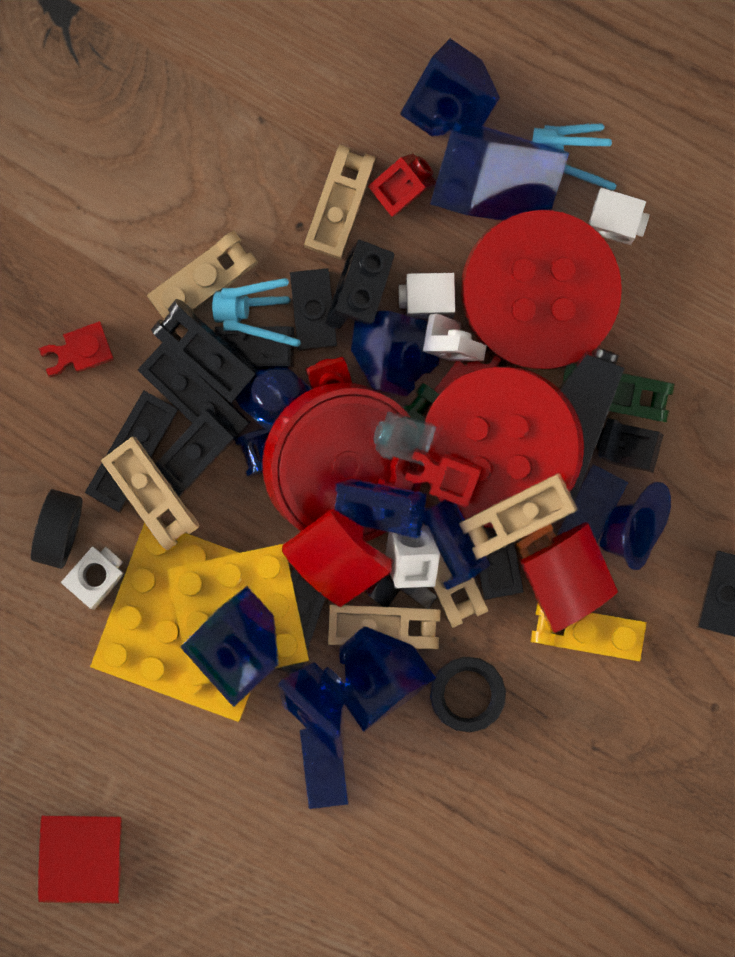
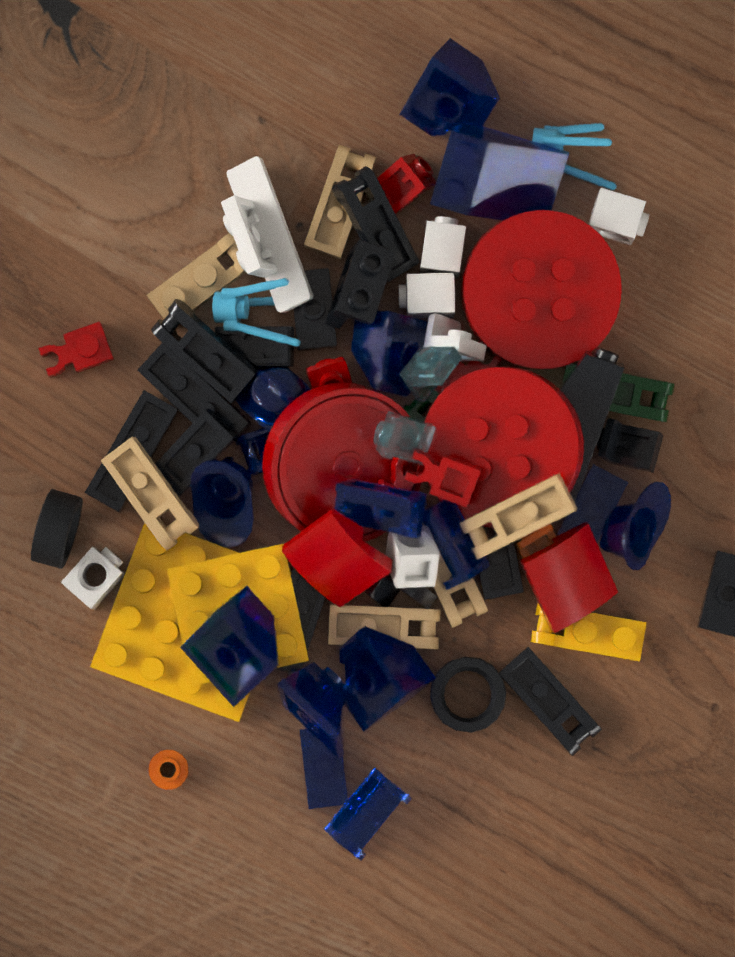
(79, 859): red slope -> none
(181, 769): none -> orange plate
(223, 501): none -> clear blue piece
(263, 235): none -> white bracket
(365, 812): none -> clear blue hinge
(376, 219): none -> black plate
(429, 369): none -> clear light blue bracket
(443, 246): none -> white brick
(548, 700): none -> black plate

